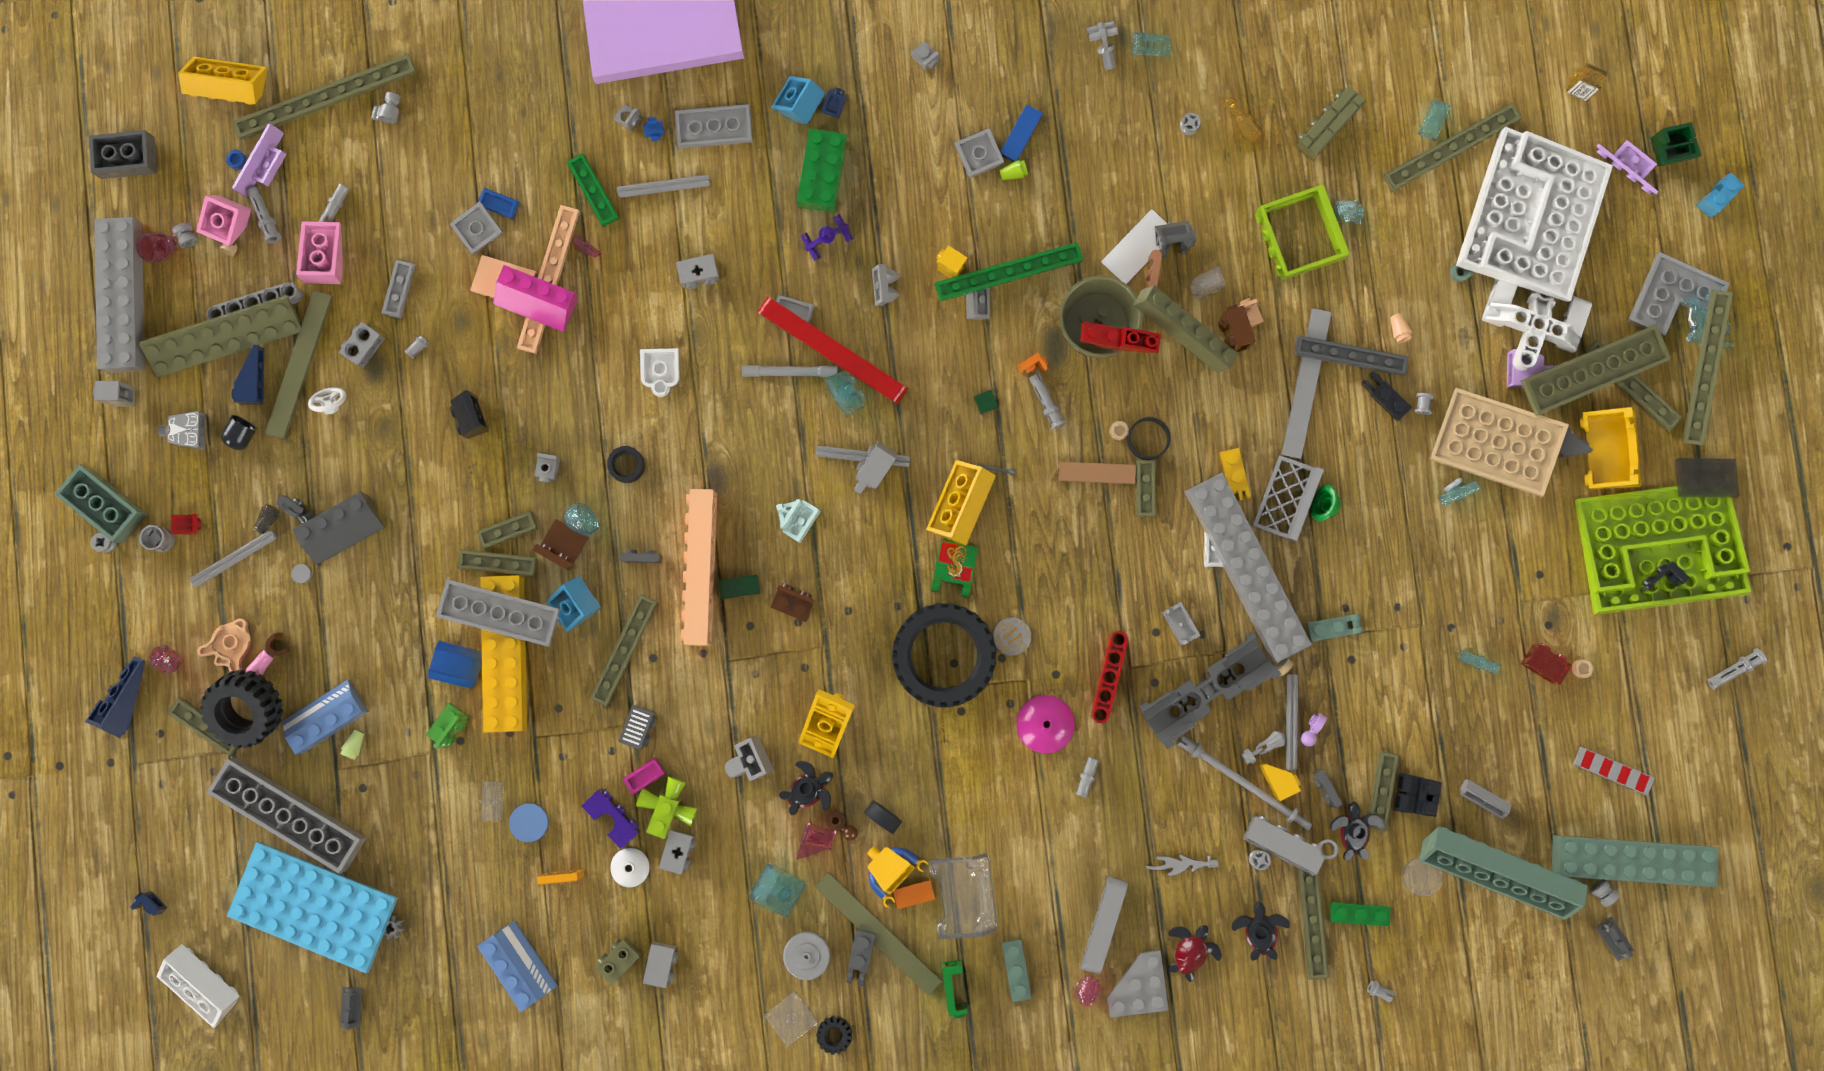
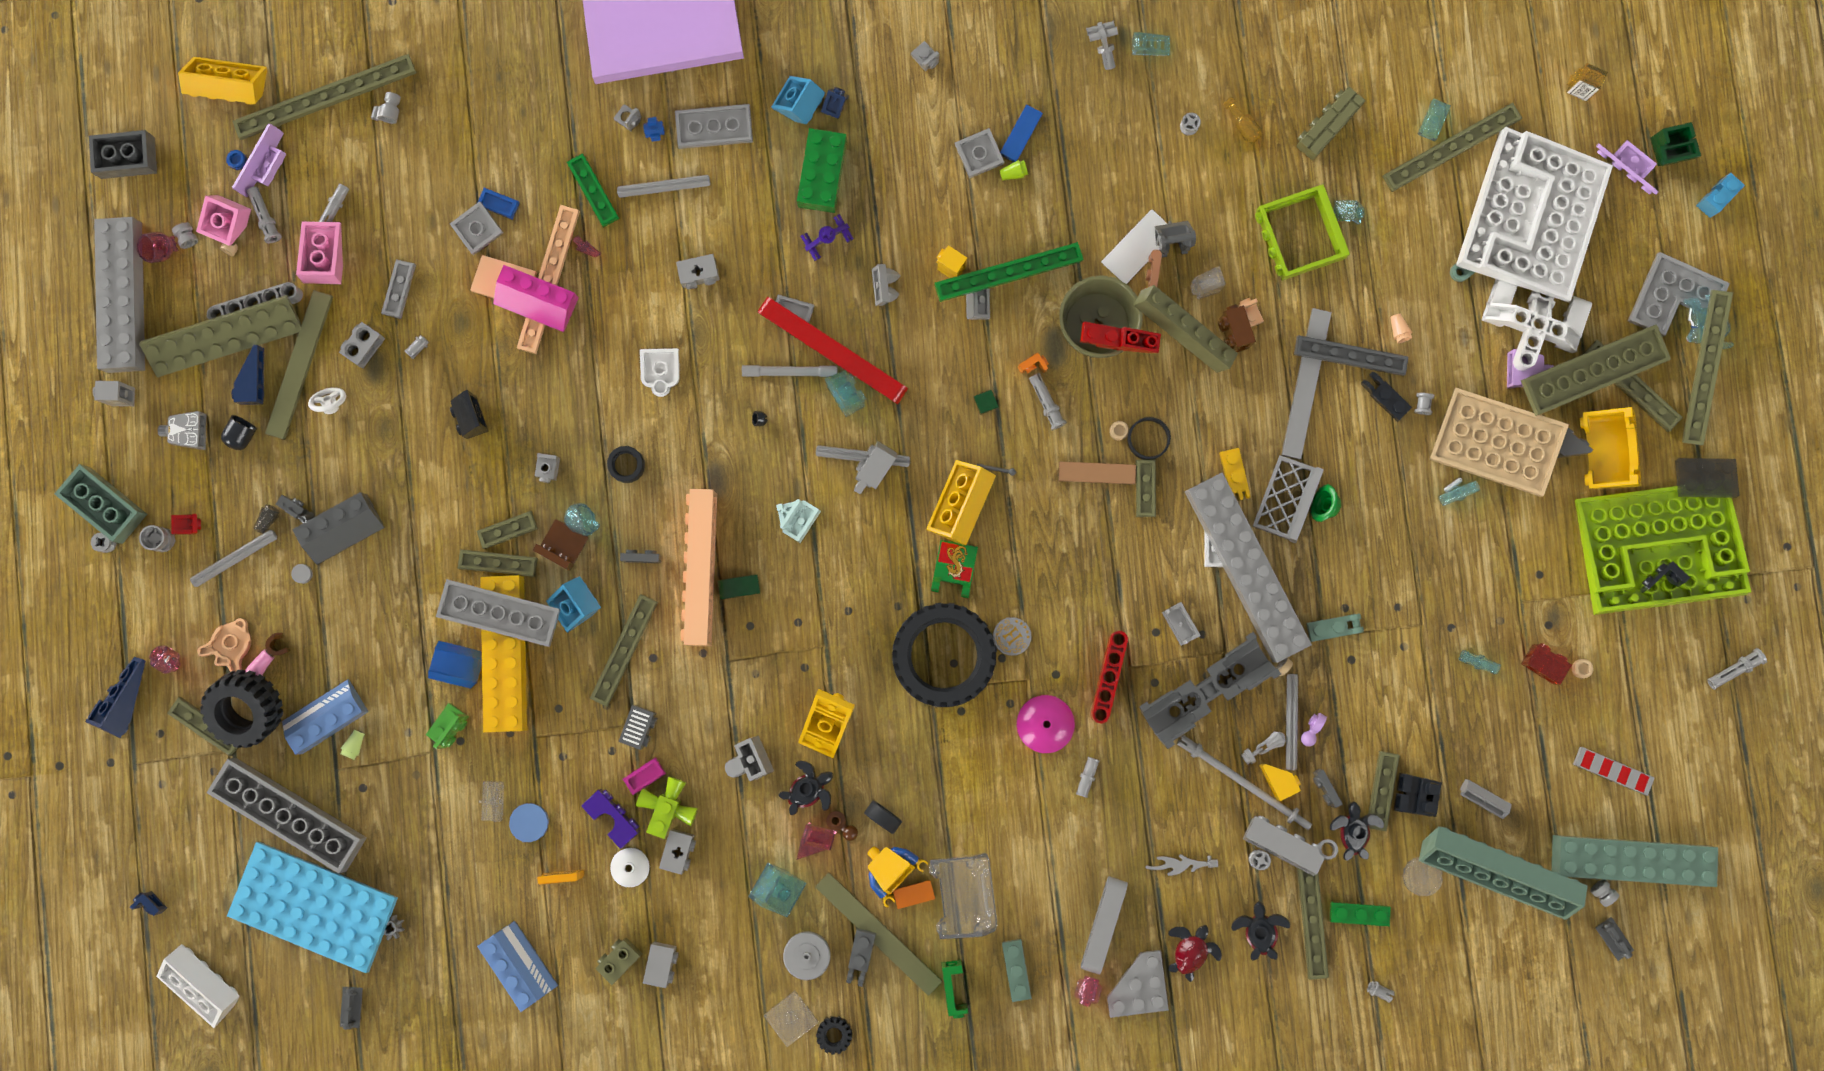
(758, 418): none -> black hinge
(793, 603): reddish brown bracket -> none

